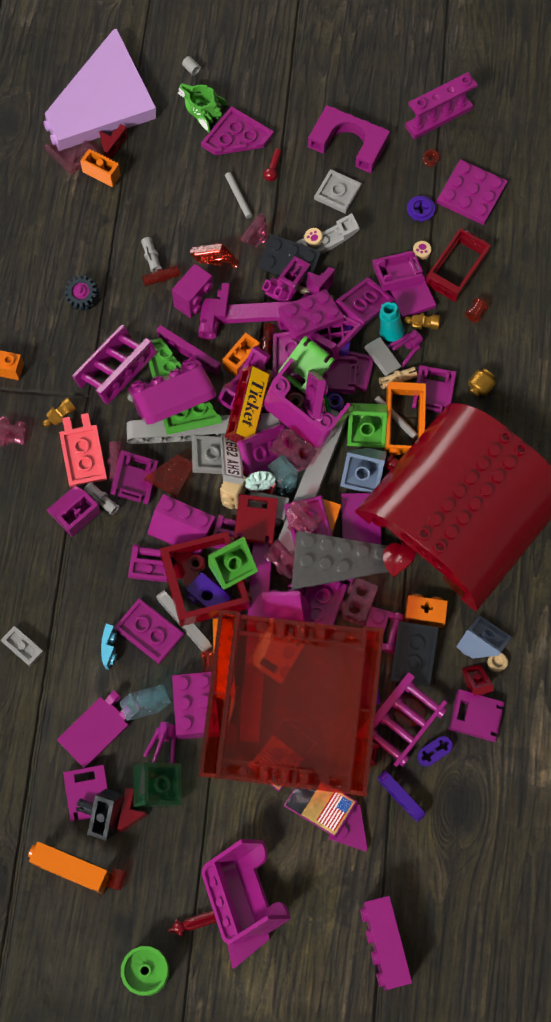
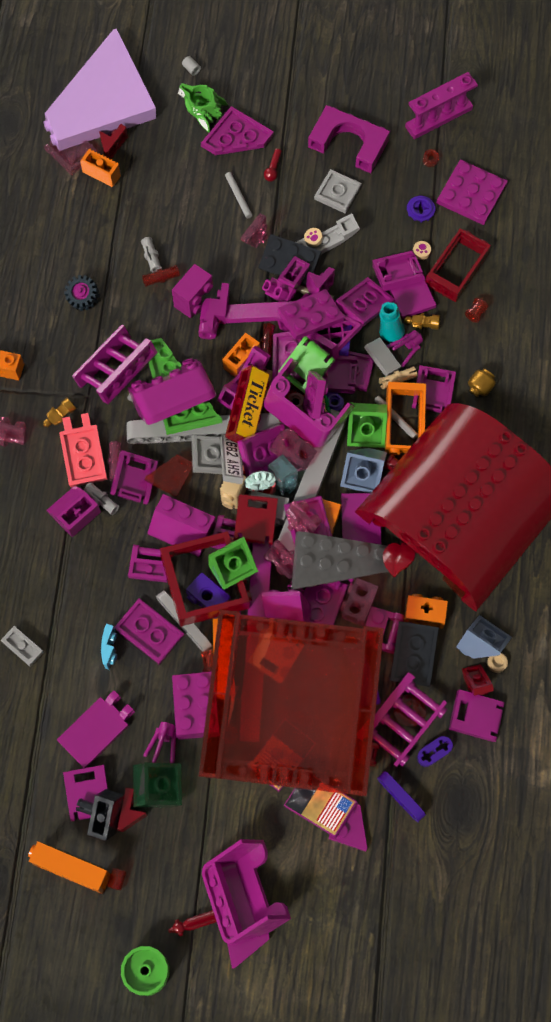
(145, 702): clear light blue brick -> none
(185, 569): dark red plate -> none
(188, 350): magenta tile -> none
(213, 254): clear red wing -> none
(386, 943): magenta brick -> none

